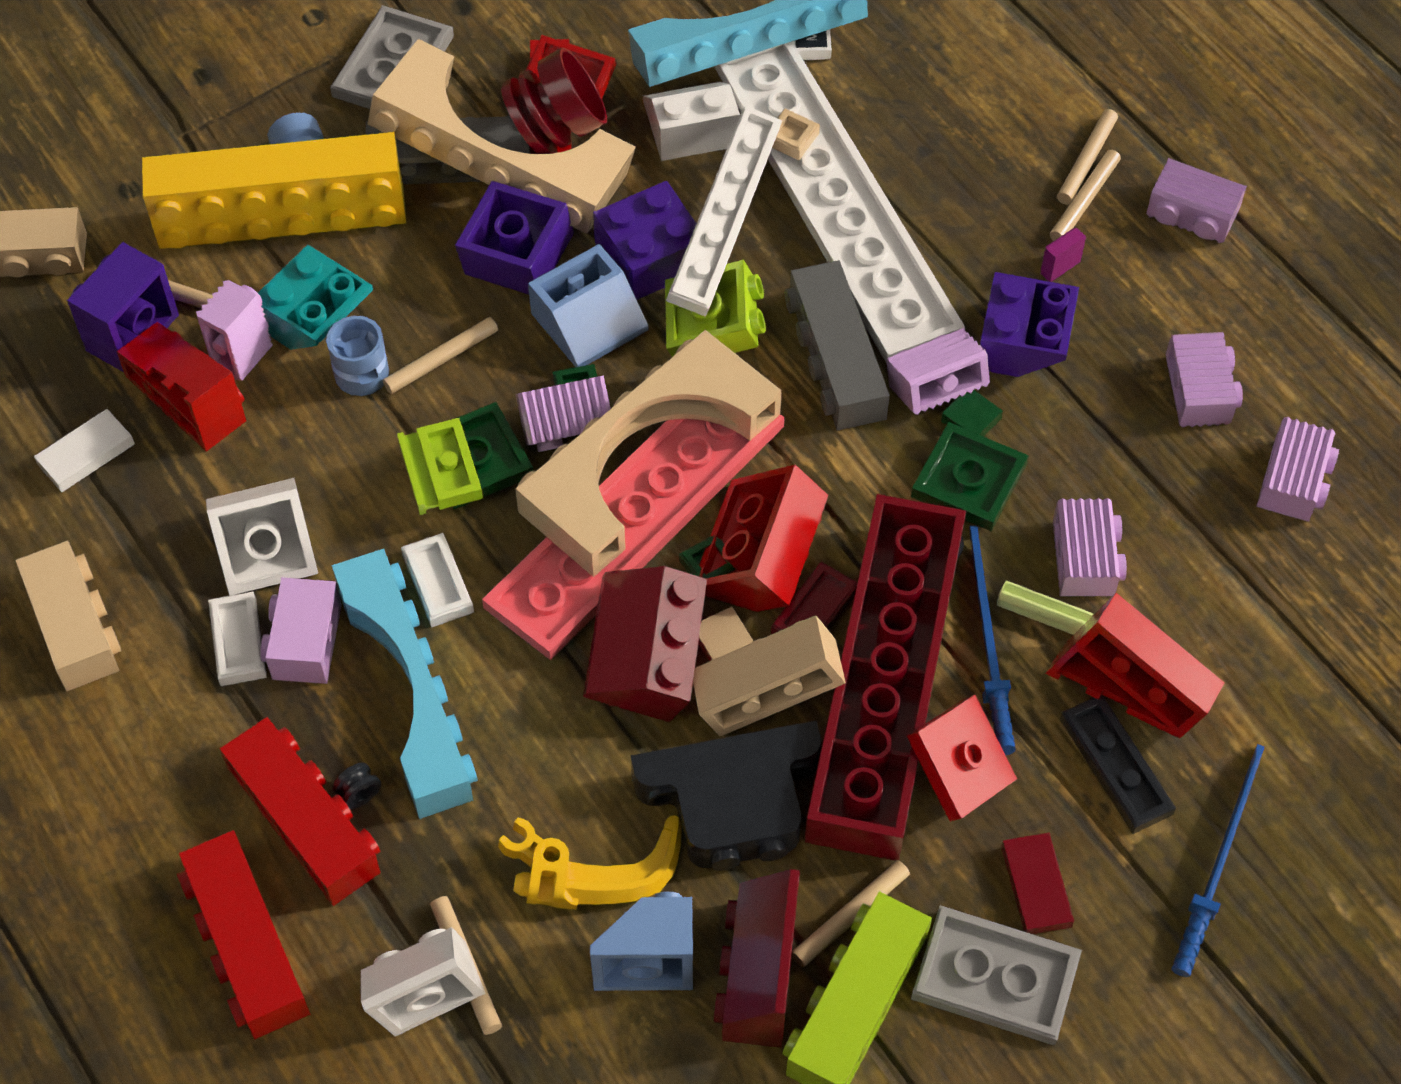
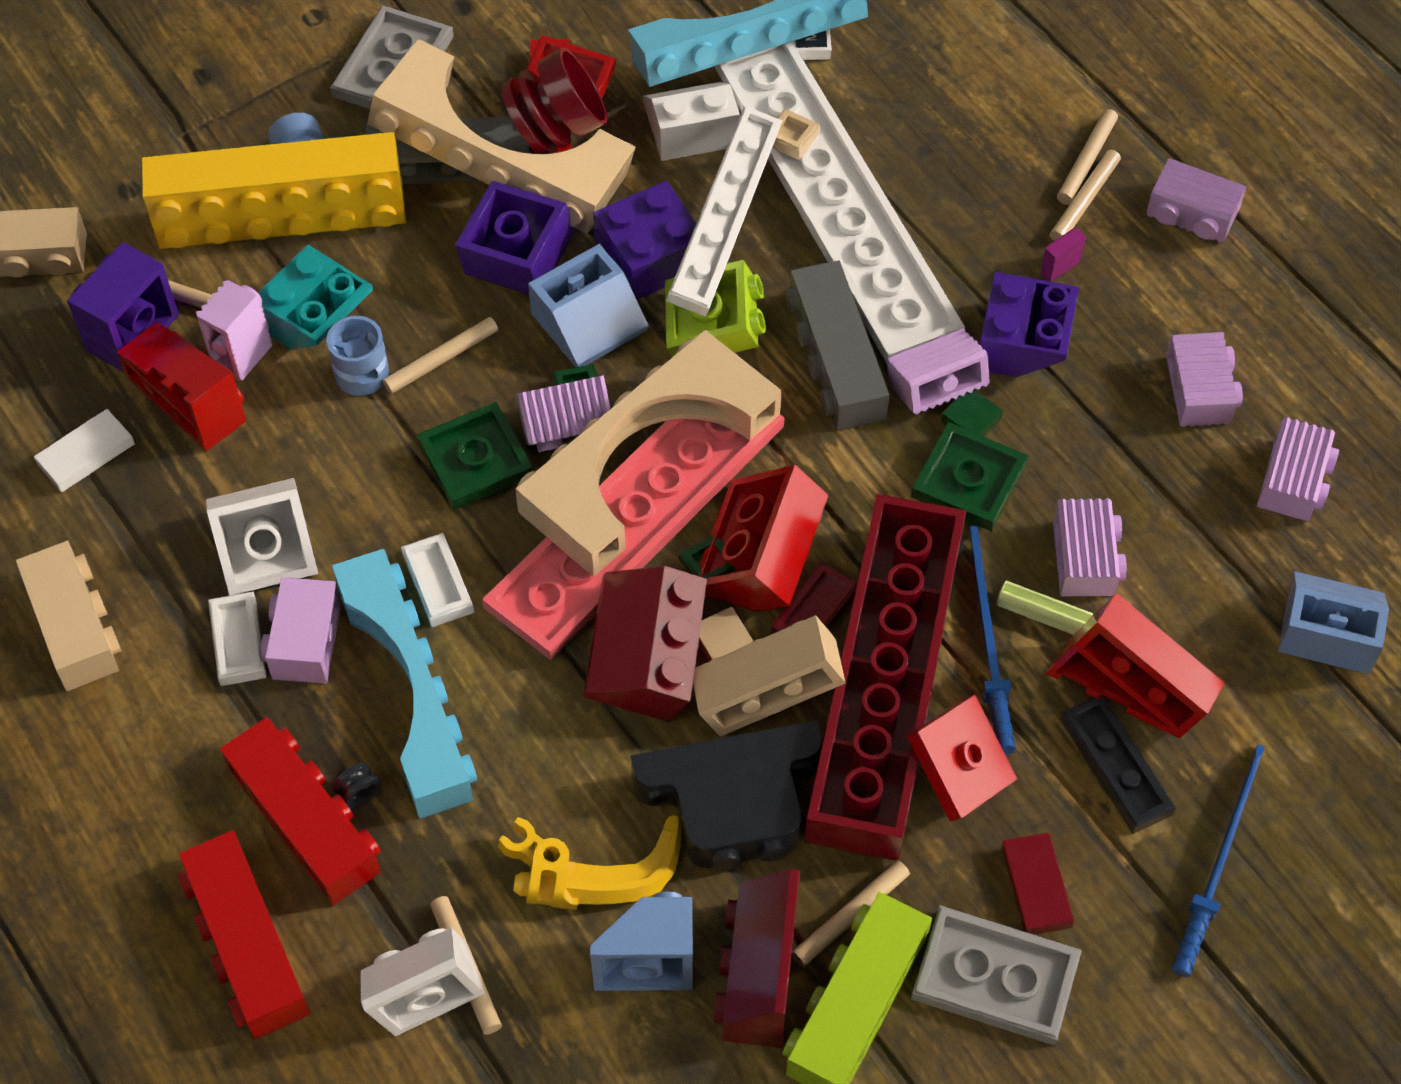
(440, 466): lime plate -> none
(1333, 623): none -> medium blue slope

